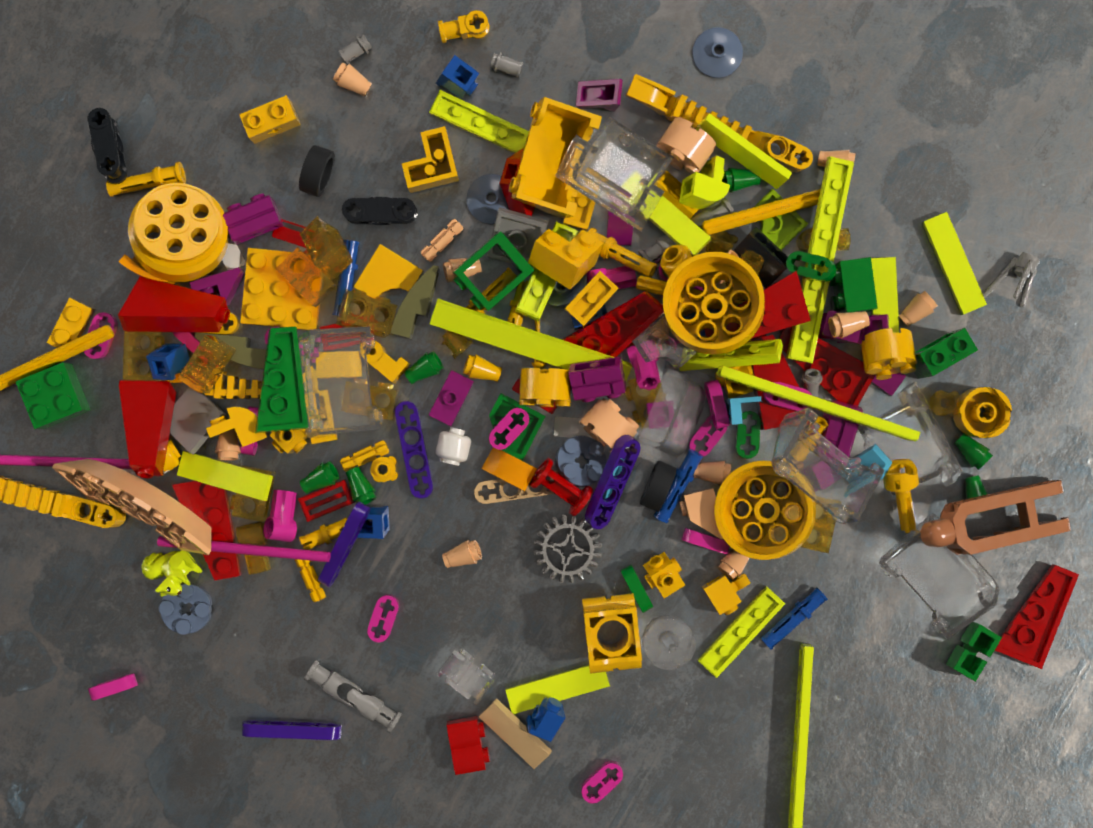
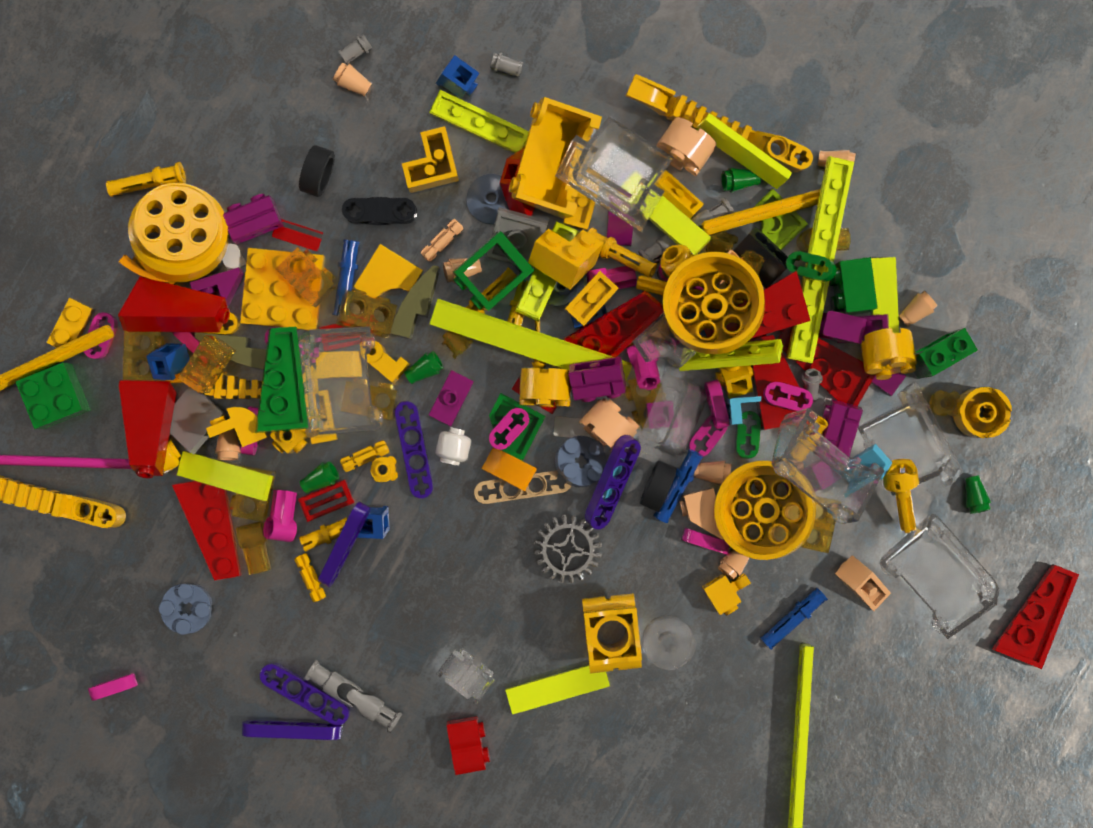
(107, 146): black piece -> none
(139, 500): light nougat brick -> none
(173, 566): neon yellow animal -> none
(258, 550): dark pink piece -> none
(269, 119): yellow brick -> none
(302, 698): none -> dark purple beam
(326, 247): clear yellow brick -> none
(360, 487): green cone -> none
(377, 616): dark pink beam -> none
(463, 554): light nougat cone -> none
(464, 27): yellow connector -> none
(480, 368): yellow cone -> none
(515, 733): tan tile -> none
(546, 719): blue brick -> none
(561, 487): red hose -> none
(599, 94): magenta slope -> none
(605, 787): dark pink beam -> none
(636, 587): green beam -> none
(663, 574): yellow brick -> none
(705, 188): neon yellow brick -> none
(715, 64): sand blue dish -> none
(741, 631): neon yellow tile -> none
(818, 404): neon yellow tile -> none
(847, 323): light nougat cone -> none
(863, 582): none -> light nougat slope
(951, 527): nougat piece -> none
(954, 263): neon yellow tile -> none
(973, 451): green cone -> none
(975, 640): green piece -> none
(1025, 267): light grey plant -> none

